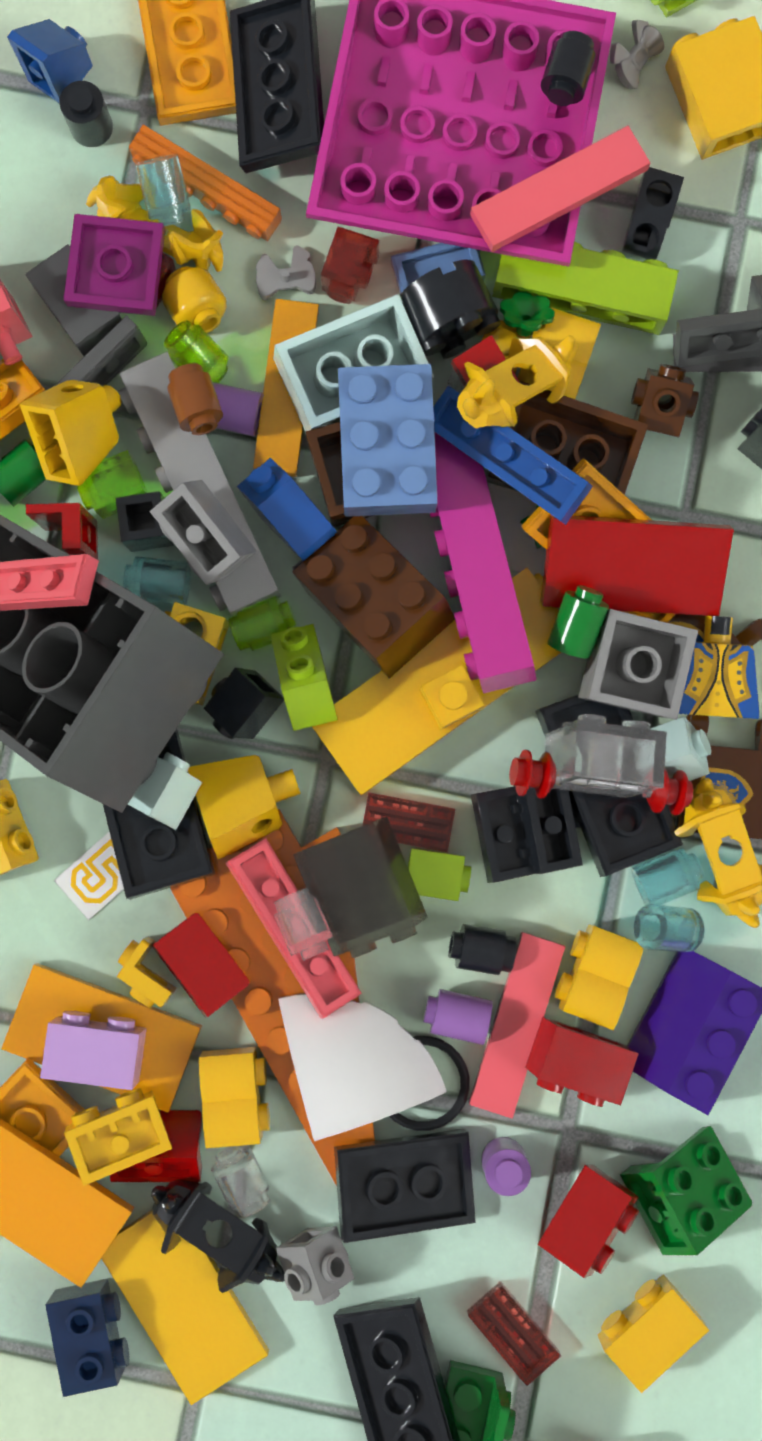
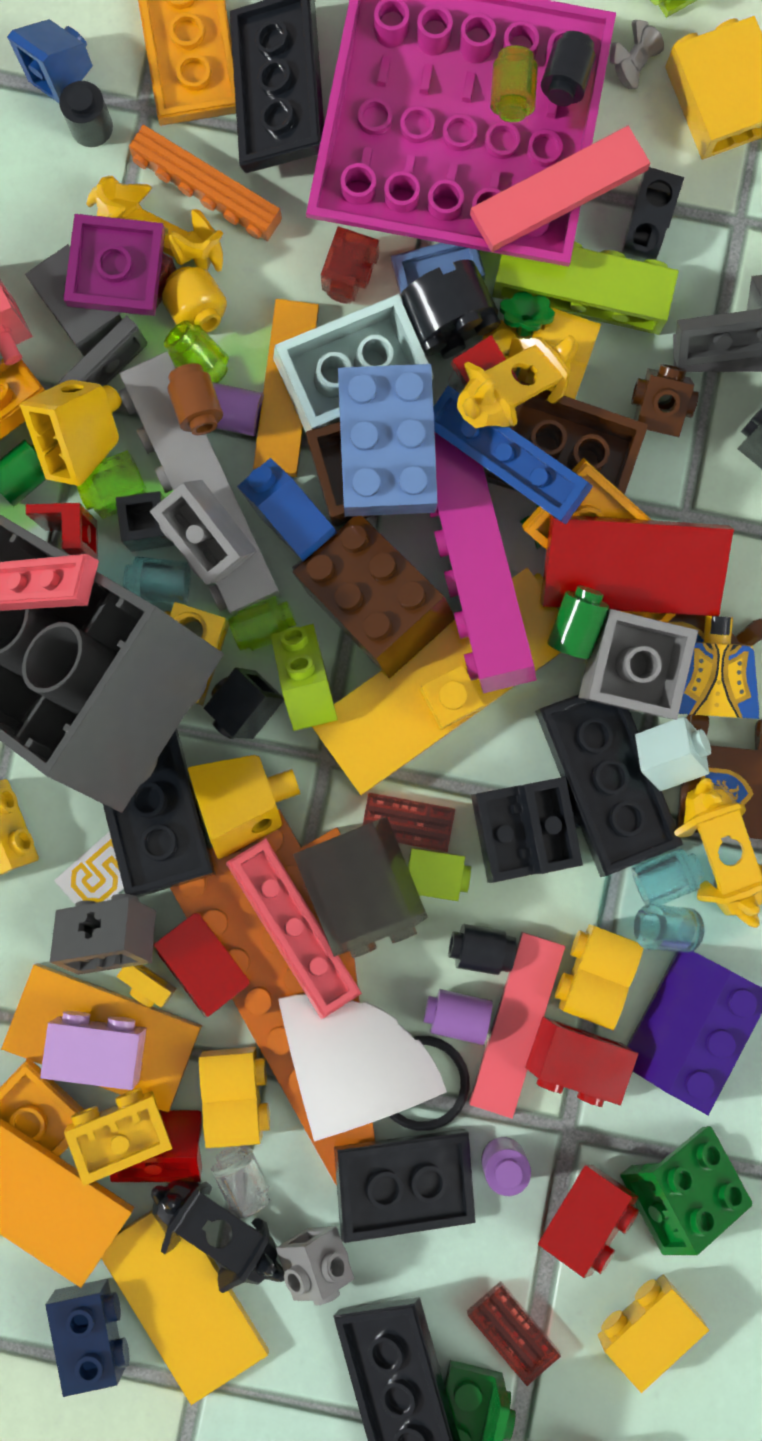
(103, 935): none -> dark grey brick
(164, 189): clear light blue brick -> none
(167, 791): light aqua brick -> none
(299, 276): light grey piece -> none
(302, 924): clear brick -> none
(514, 83): none -> clear neon green brick
(604, 761): clear brick -> none

